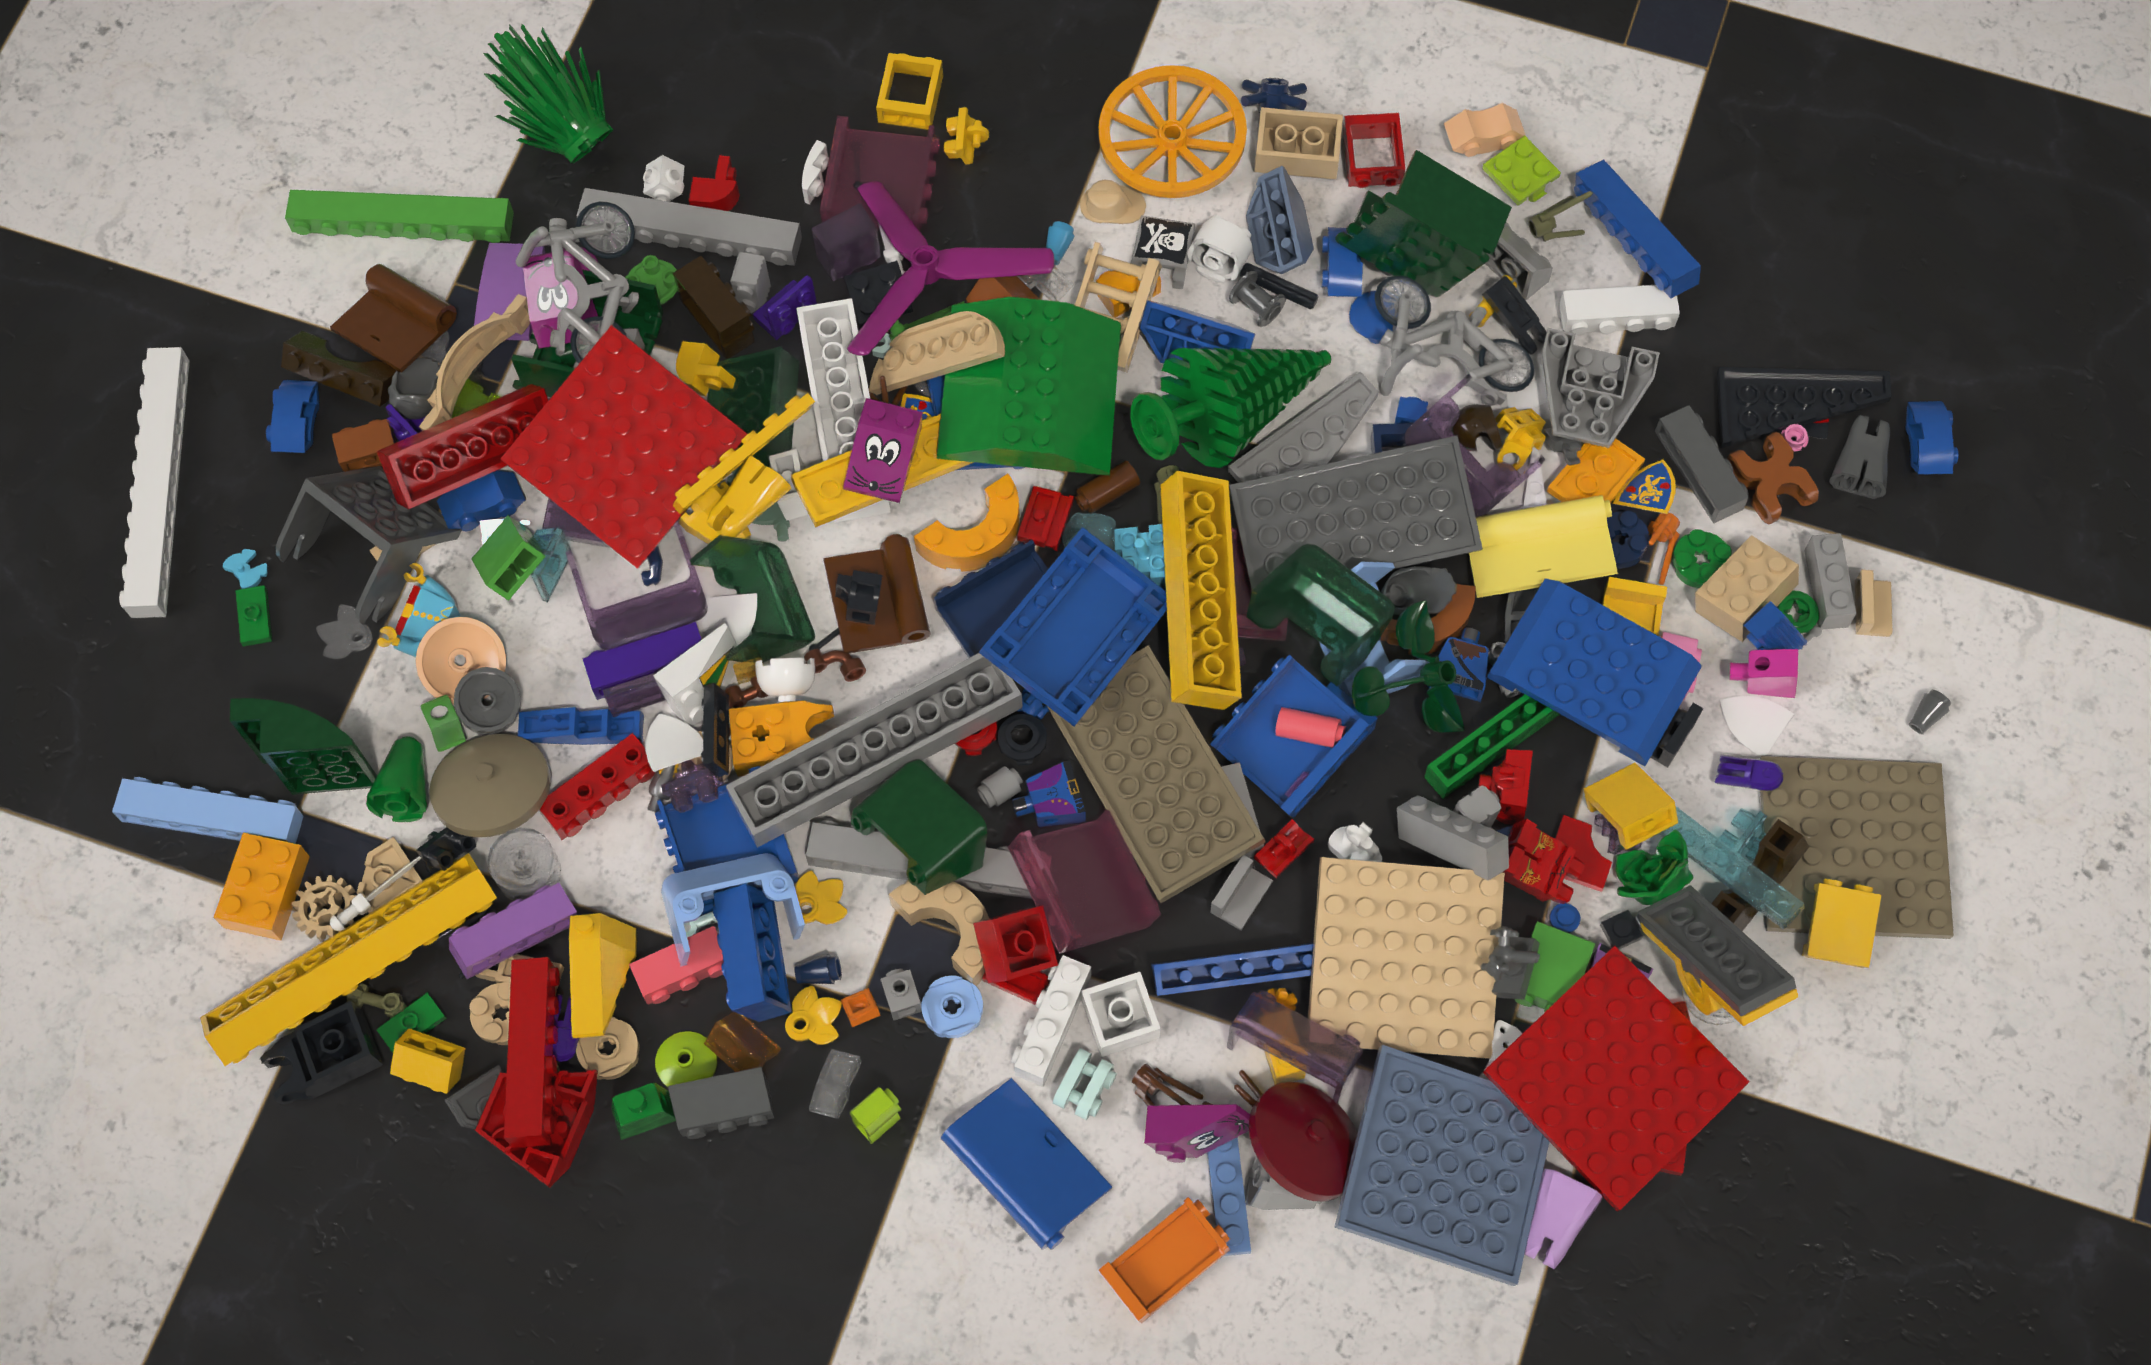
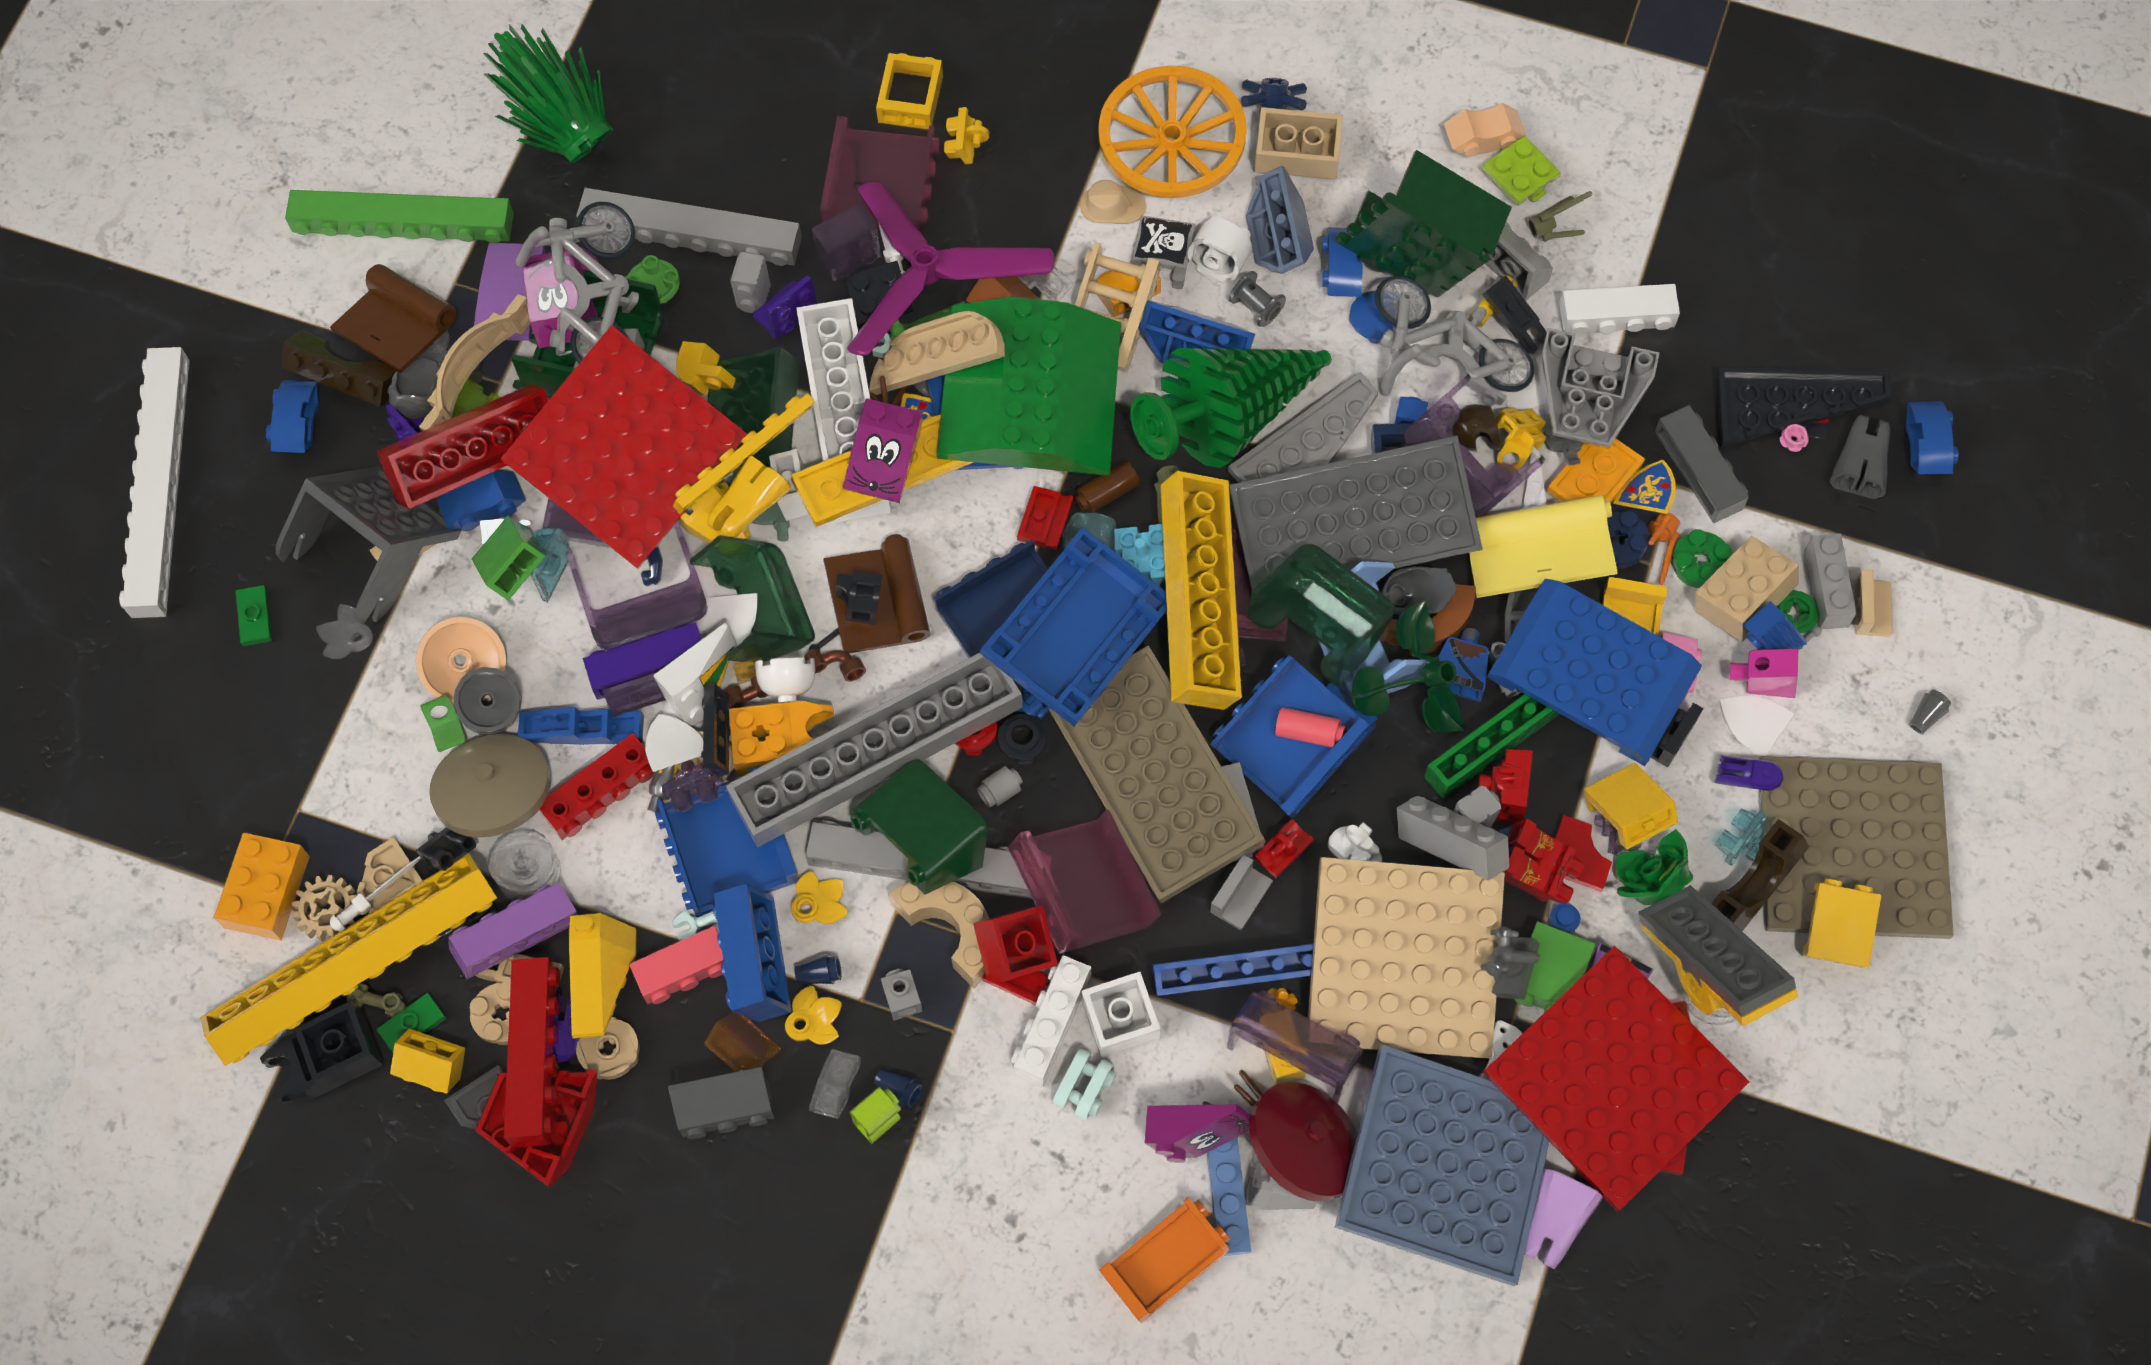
(205, 812): light blue brick -> none
(239, 566): medium azure piece -> none
(301, 747): dark green slope -> none
(358, 445): dark orange brick -> none
(400, 783): green cone -> none
(424, 608): medium azure torso -> none
(642, 1110): green torso -> none
(663, 179): white brick -> none
(686, 890): light blue windscreen -> none
(701, 1062): lime dish -> none
(715, 306): dark brown piece -> none
(716, 193): red brick -> none
(812, 174): white slope -> none
(860, 1007): orange tile -> none
(903, 1087): none -> dark blue cone
(936, 999): light blue plate -> none
(979, 545): light orange brick -> none
(1032, 1178): blue door -> none
(1052, 797): torso -> none
(1059, 239): dark azure cone -> none
(1152, 1080): reddish brown plant -> none
(1281, 286): black axle -> none
(1296, 784): medium lavender leg -> none
(1384, 126): red window -> none
(1622, 929): black plate -> none
(1637, 229): blue brick -> none
(1737, 872): clear light blue plate -> none
(1773, 478): dark orange piece -> none

